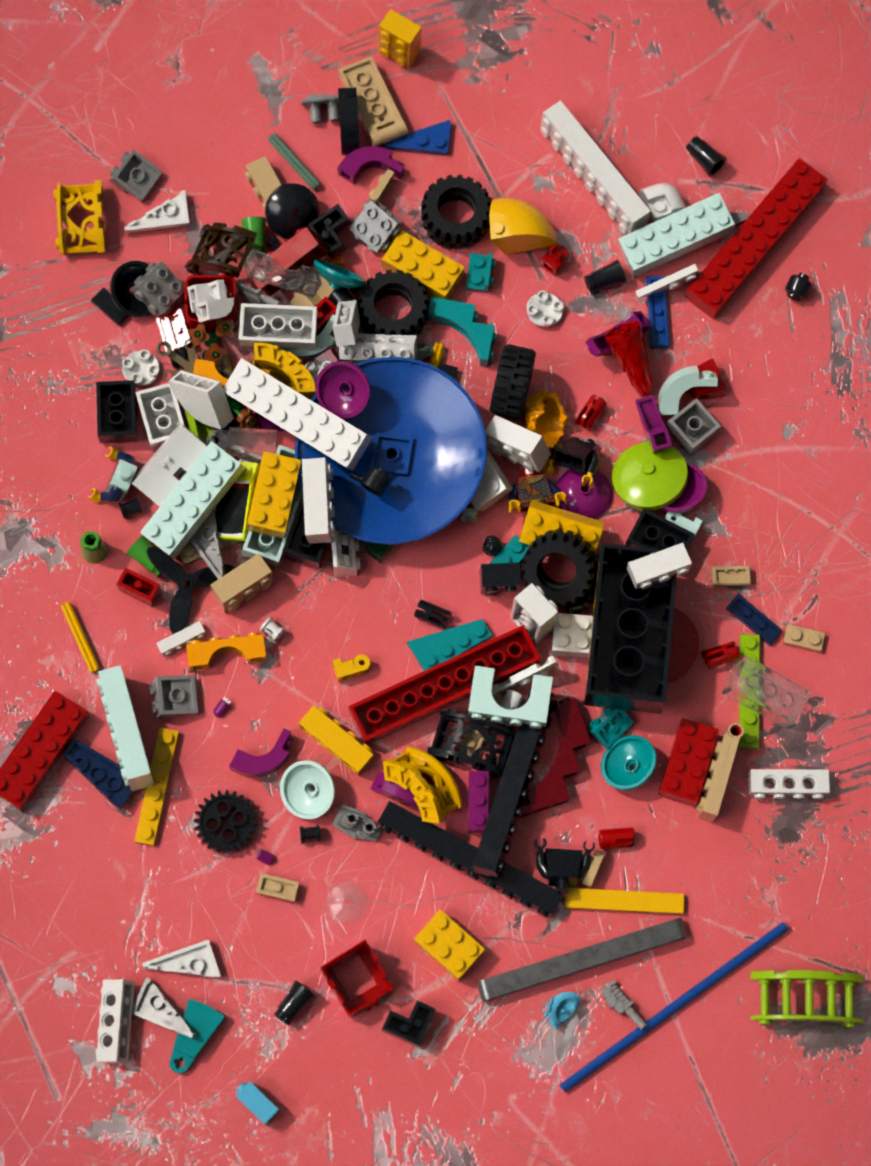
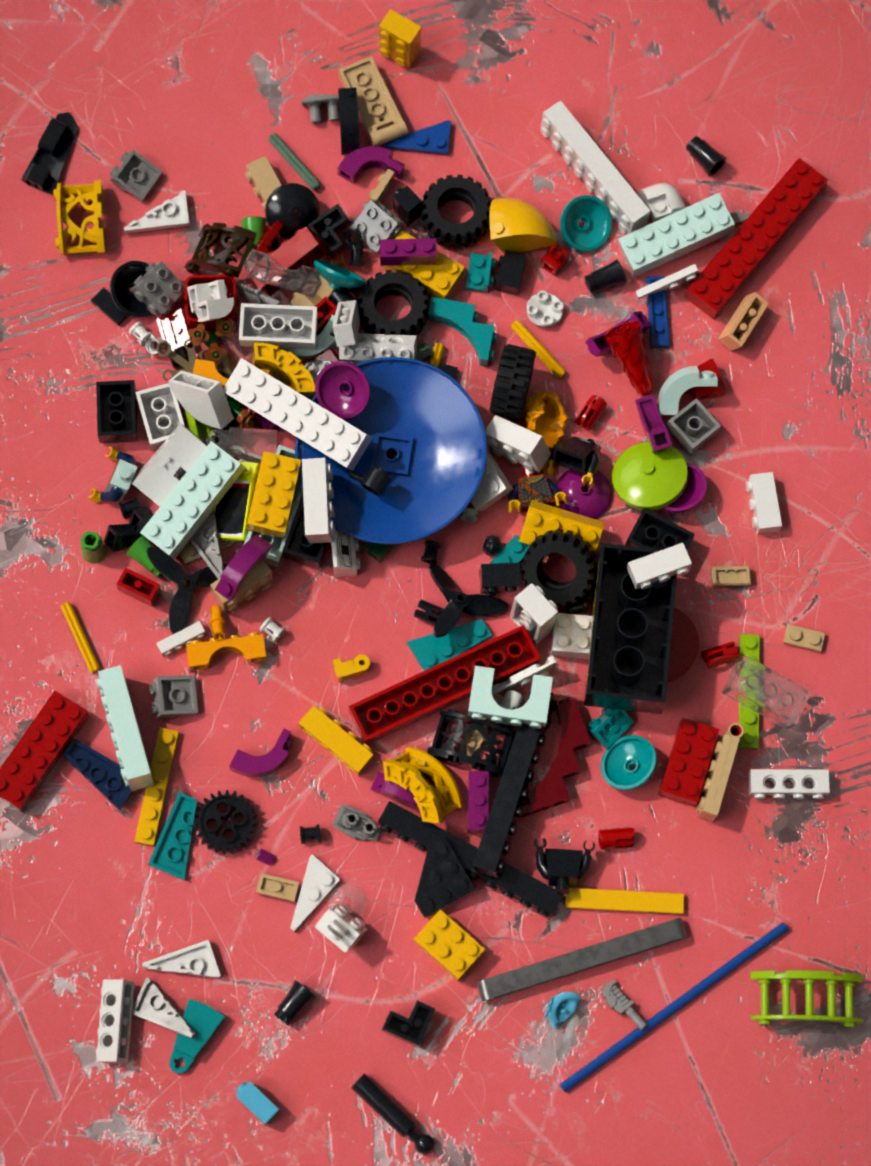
(51, 154): none -> black panel
(124, 535): none -> black brick
(141, 367): white dish -> none
(145, 338): none -> white connector
(173, 844): none -> teal wing
(217, 623): none -> light orange pin
(221, 707): magenta piece -> none
(241, 565): none -> magenta arch
(269, 235): none -> red hinge
(297, 790): light aqua dish -> none
(315, 887): none -> white wing
(341, 927): none -> white brick
(356, 248): none -> black connector
(370, 996): red piece -> none
(392, 1113): none -> black piece
(406, 205): none -> black brick
(408, 251): none -> magenta brick
(430, 552): none -> black bush
(441, 878): none -> black plate
(461, 603): none -> black piece
(511, 272): none -> black brick
(540, 351): none -> yellow axle
(595, 223): none -> teal dish
(595, 864): tan beam -> none
(685, 523): light aqua leg -> none
(743, 321): none -> light nougat brick
(754, 619): dark blue tile -> none
(764, 503): none -> white brick
(798, 287): black head -> none

